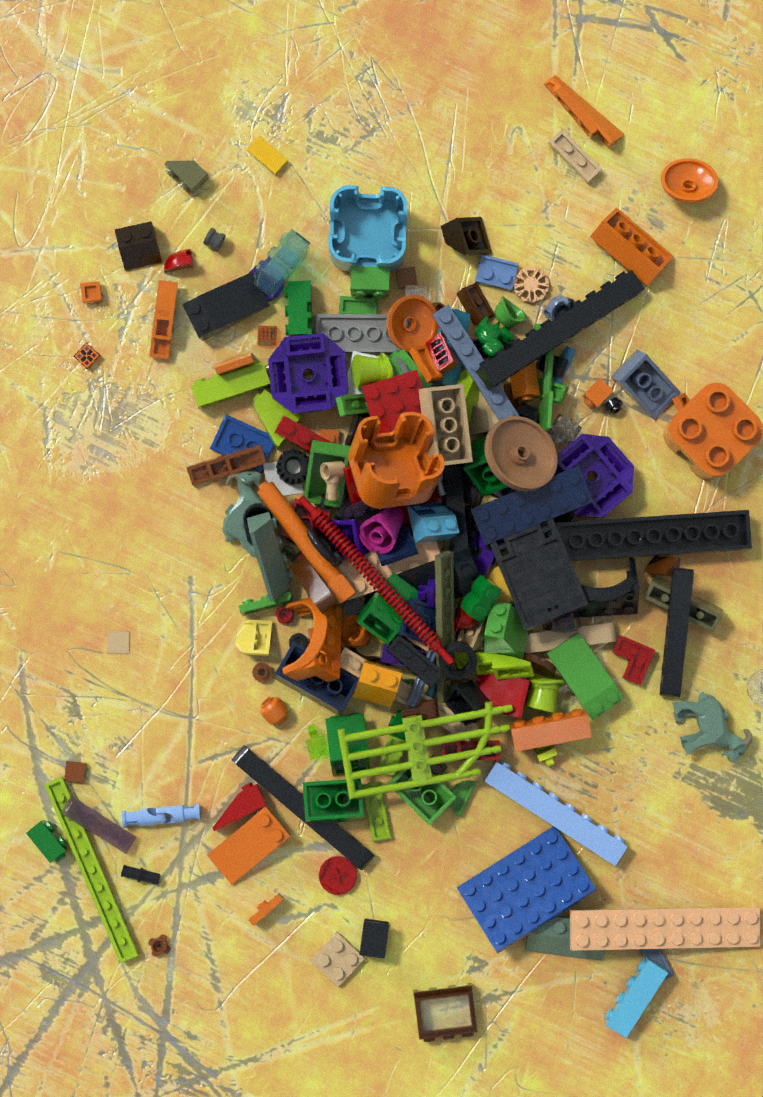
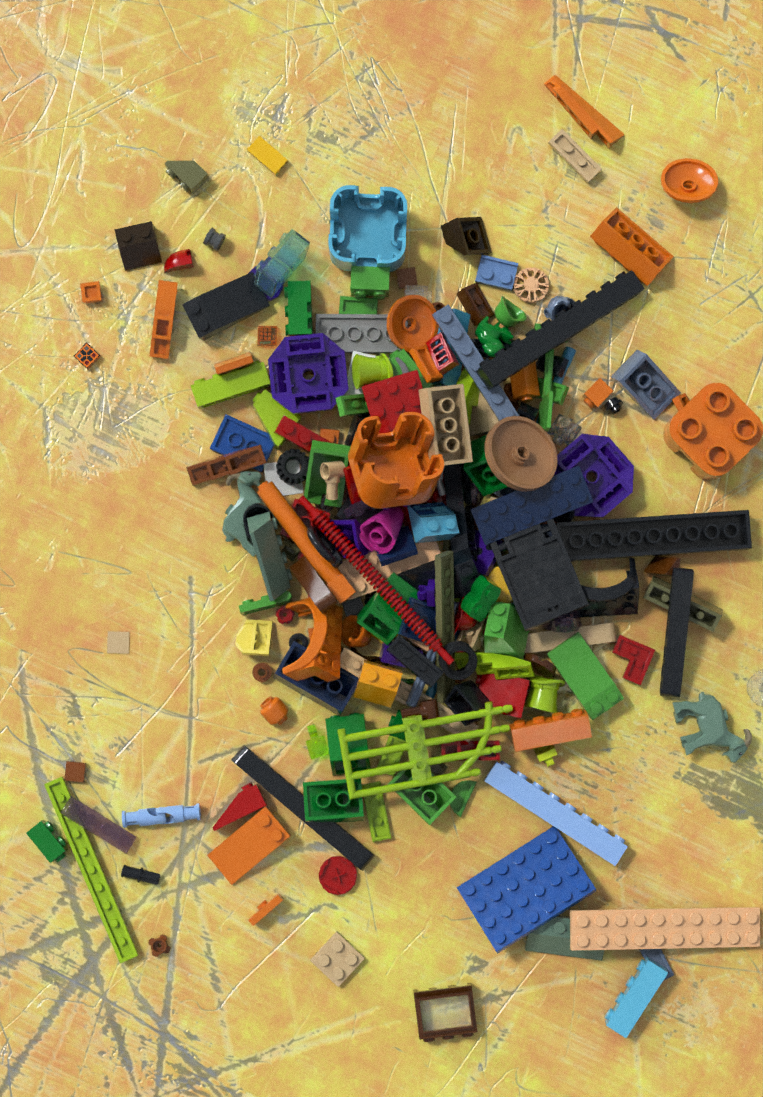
(374, 938): black piece -> none

